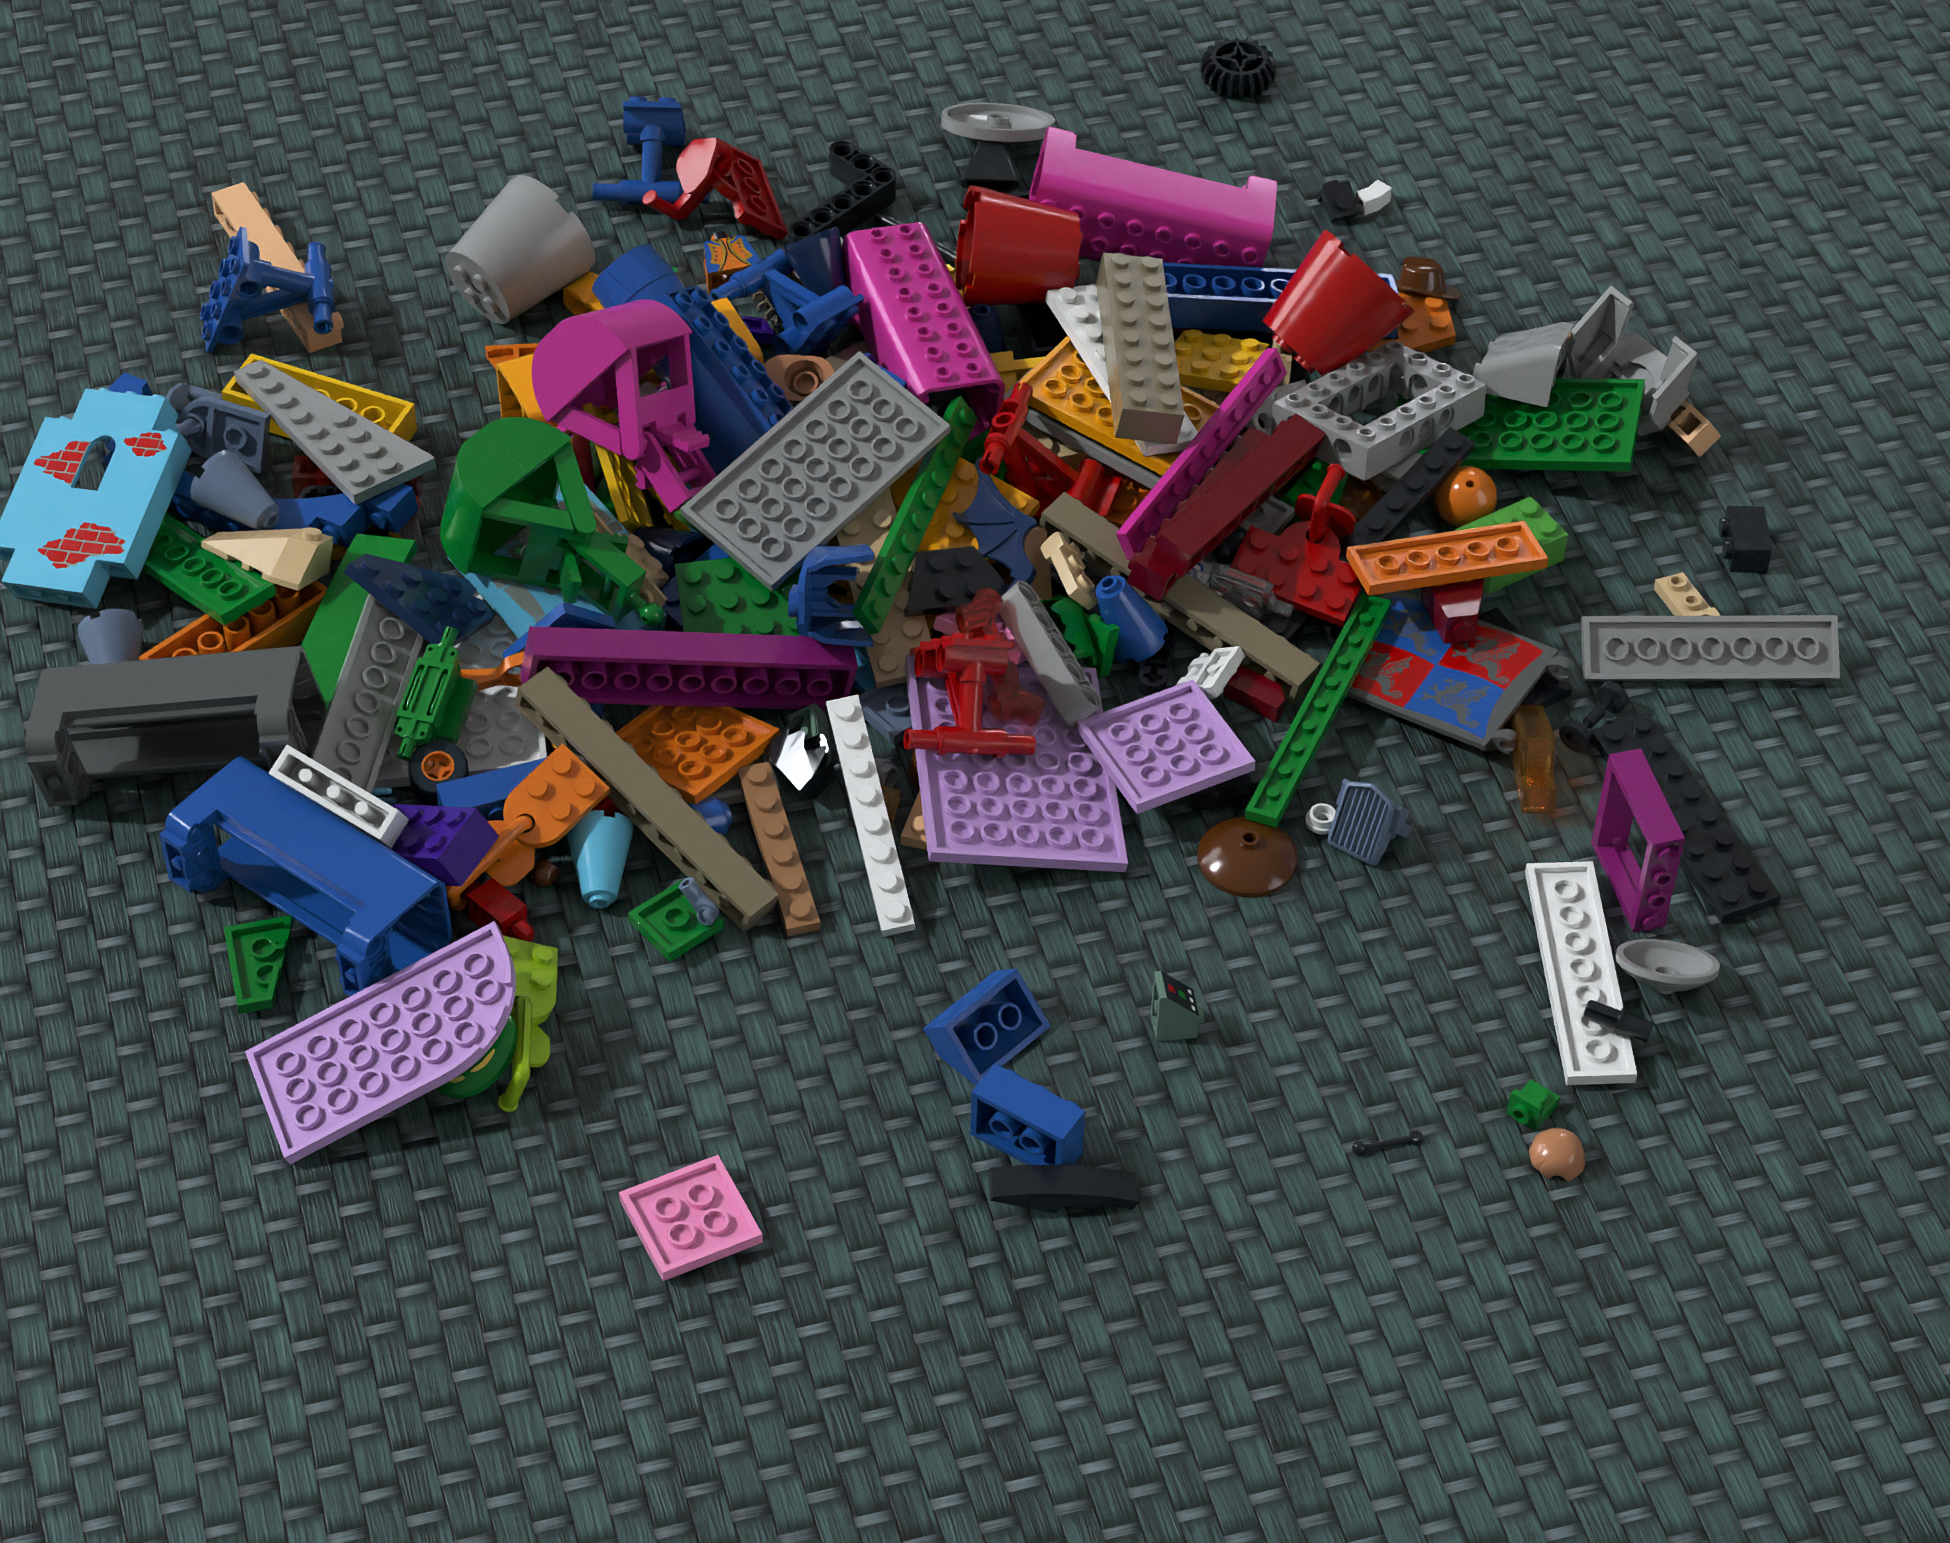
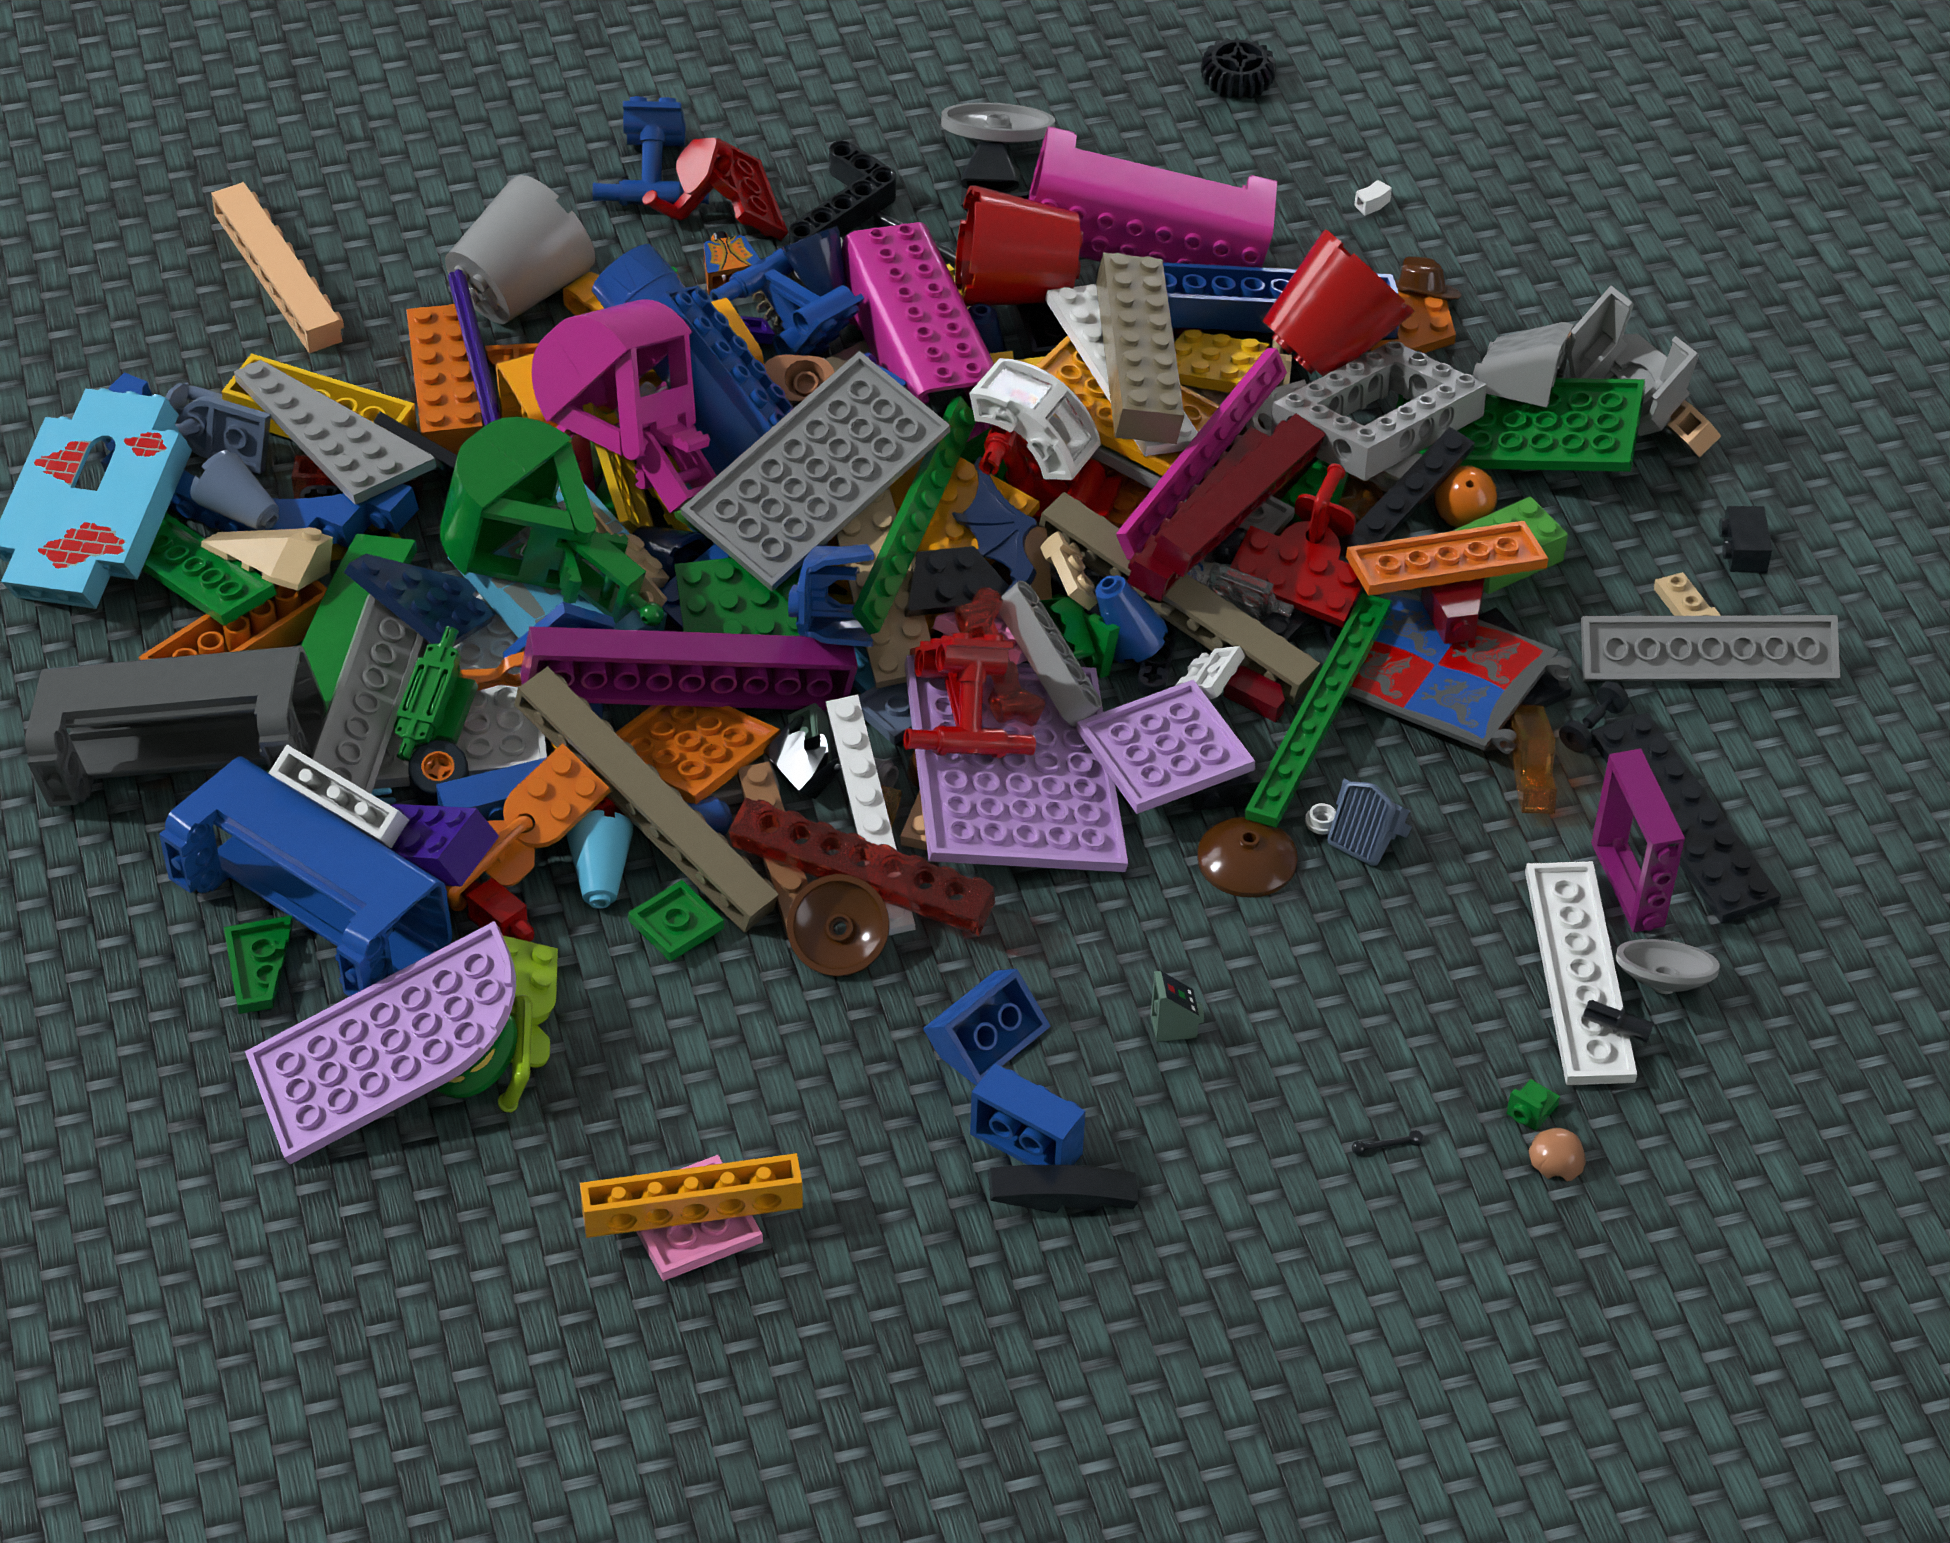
(111, 636): sand blue cone -> none
(241, 282): blue plate -> none
(442, 377): none -> orange brick
(444, 459): none -> black wing
(474, 347): none -> dark purple axle
(544, 873): reddish brown hinge -> none
(691, 1195): none -> light orange brick
(706, 909): sand blue arm -> none
(832, 902): none -> reddish brown dish
(902, 891): none -> clear red brick
(1039, 410): none -> white window
(1338, 200): black bracket -> none

